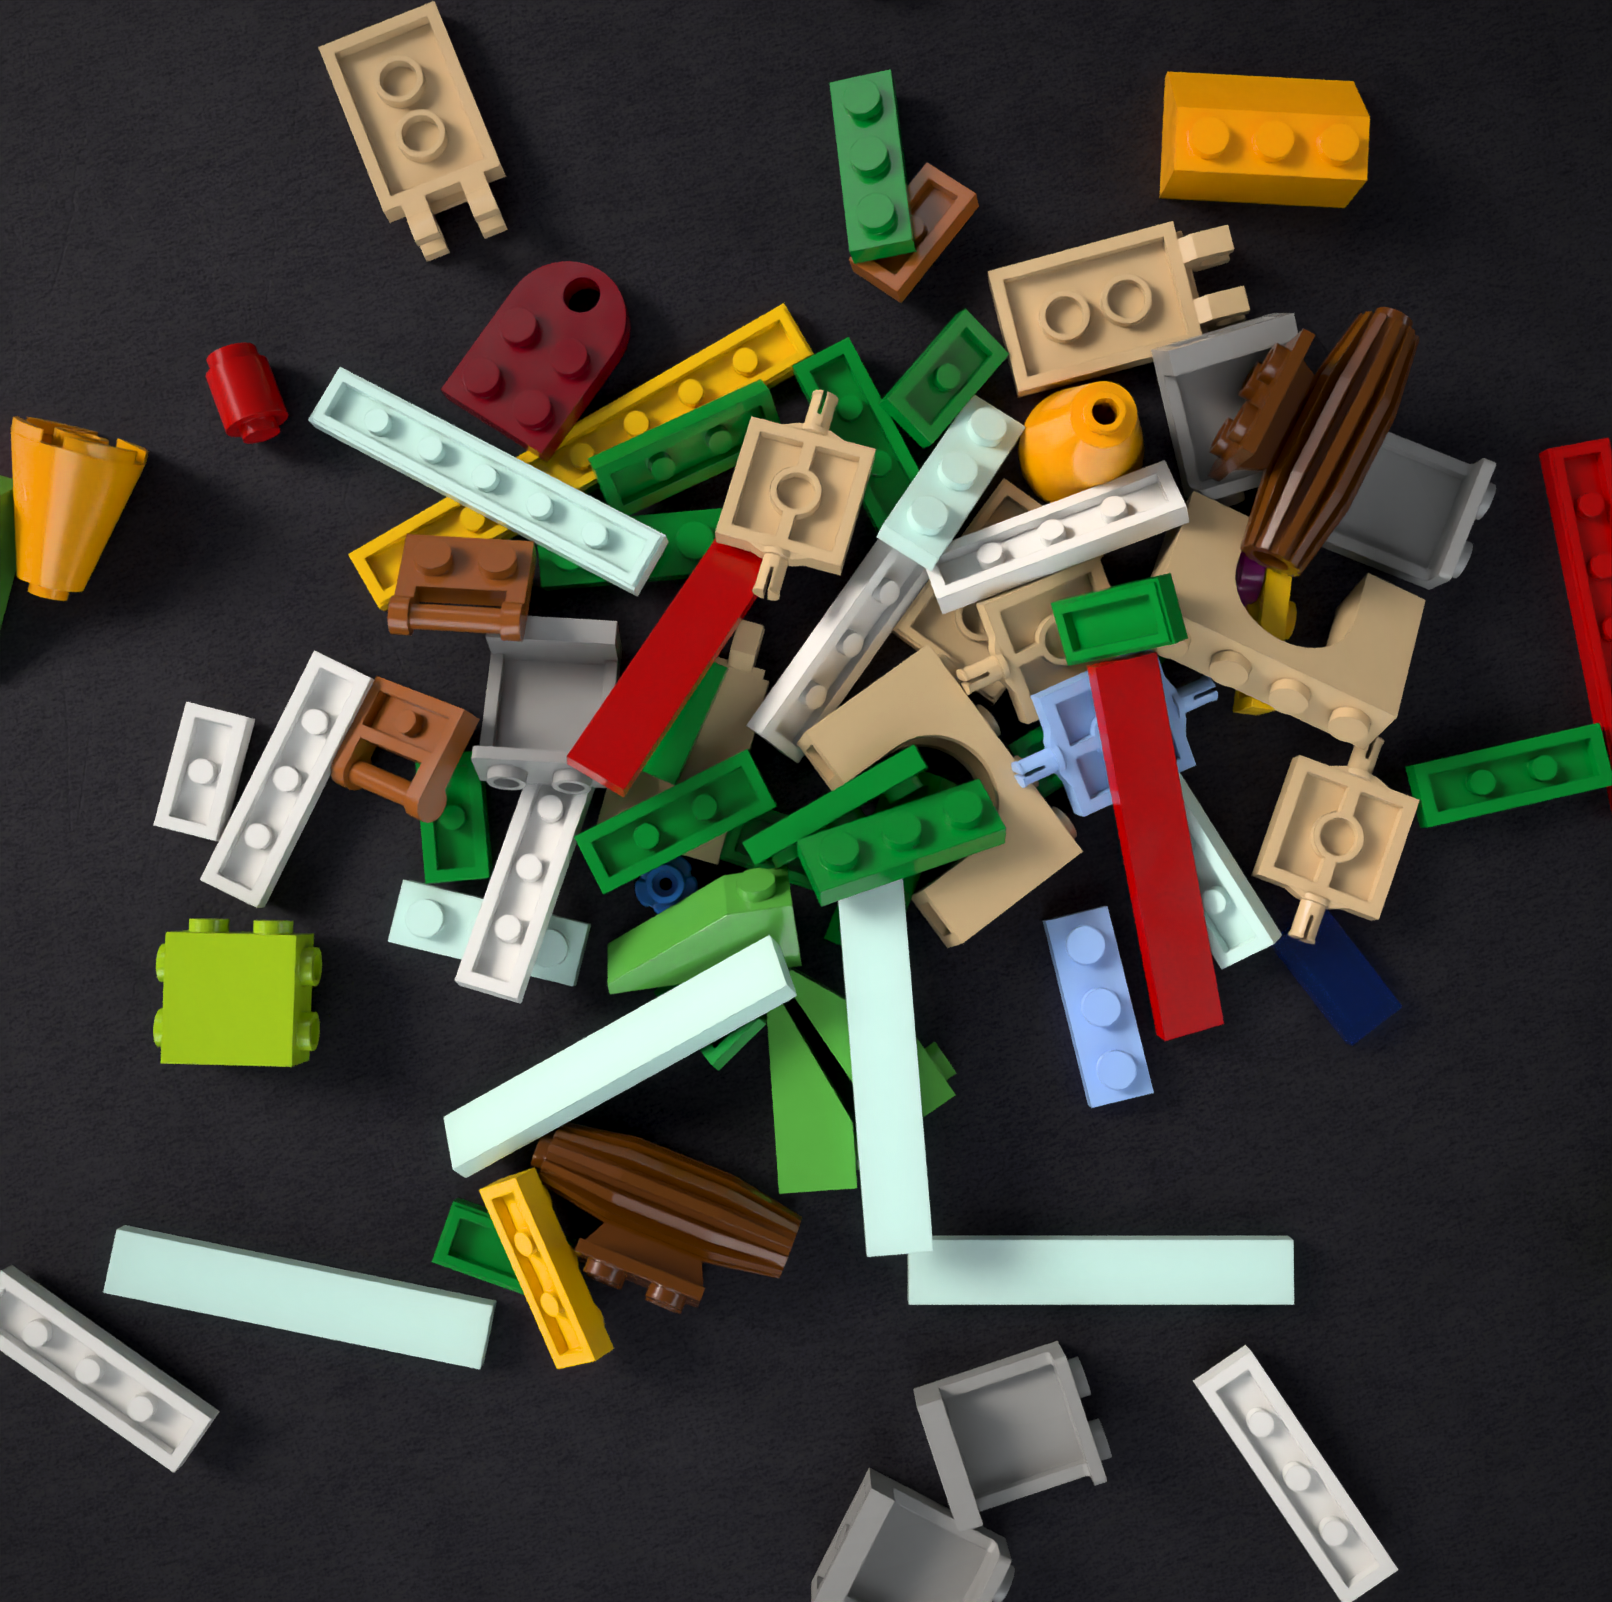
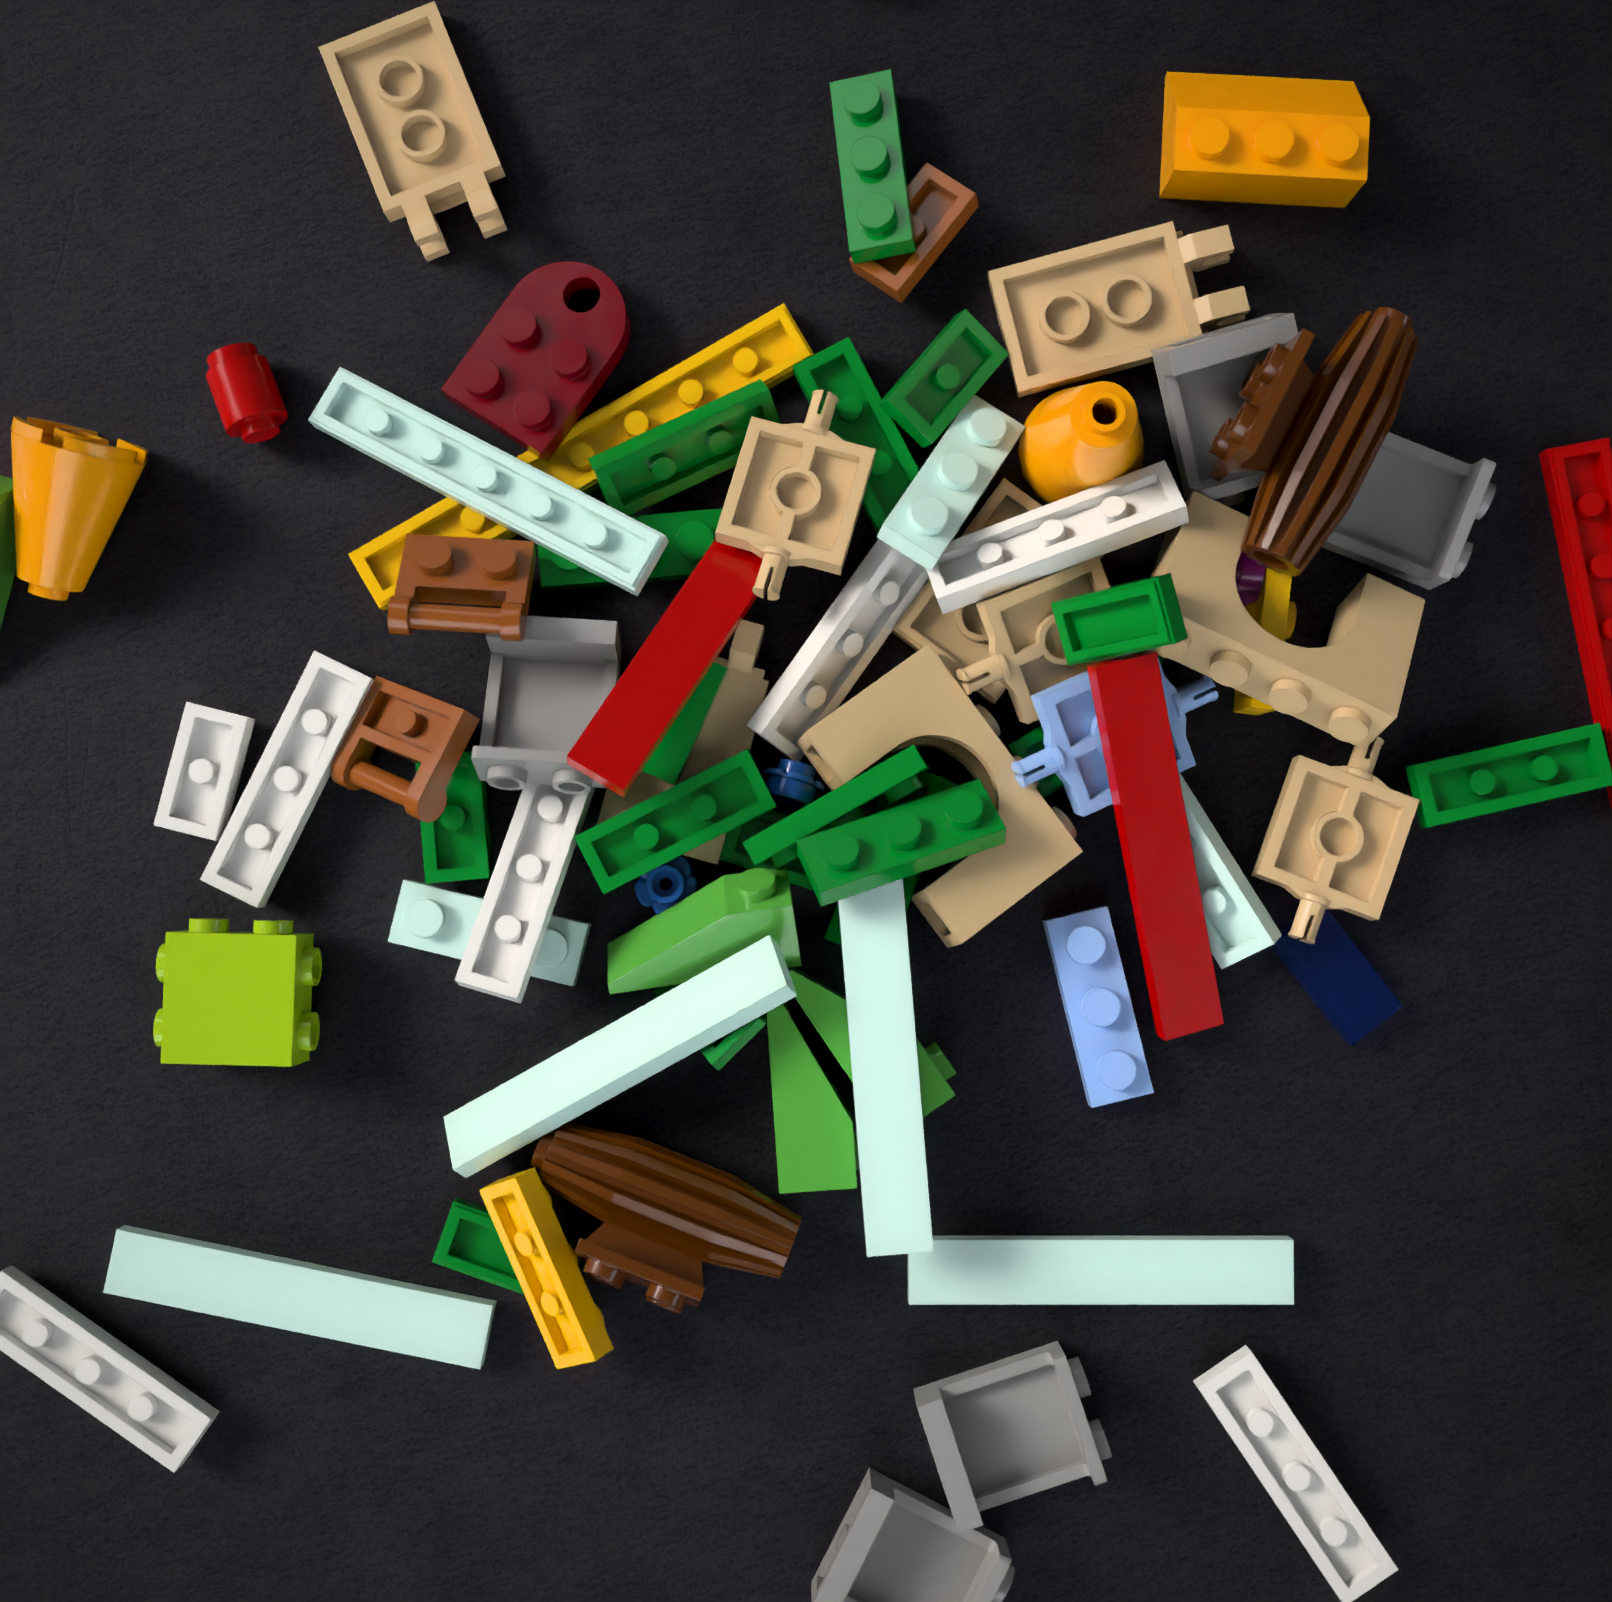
(793, 783): none -> blue plate

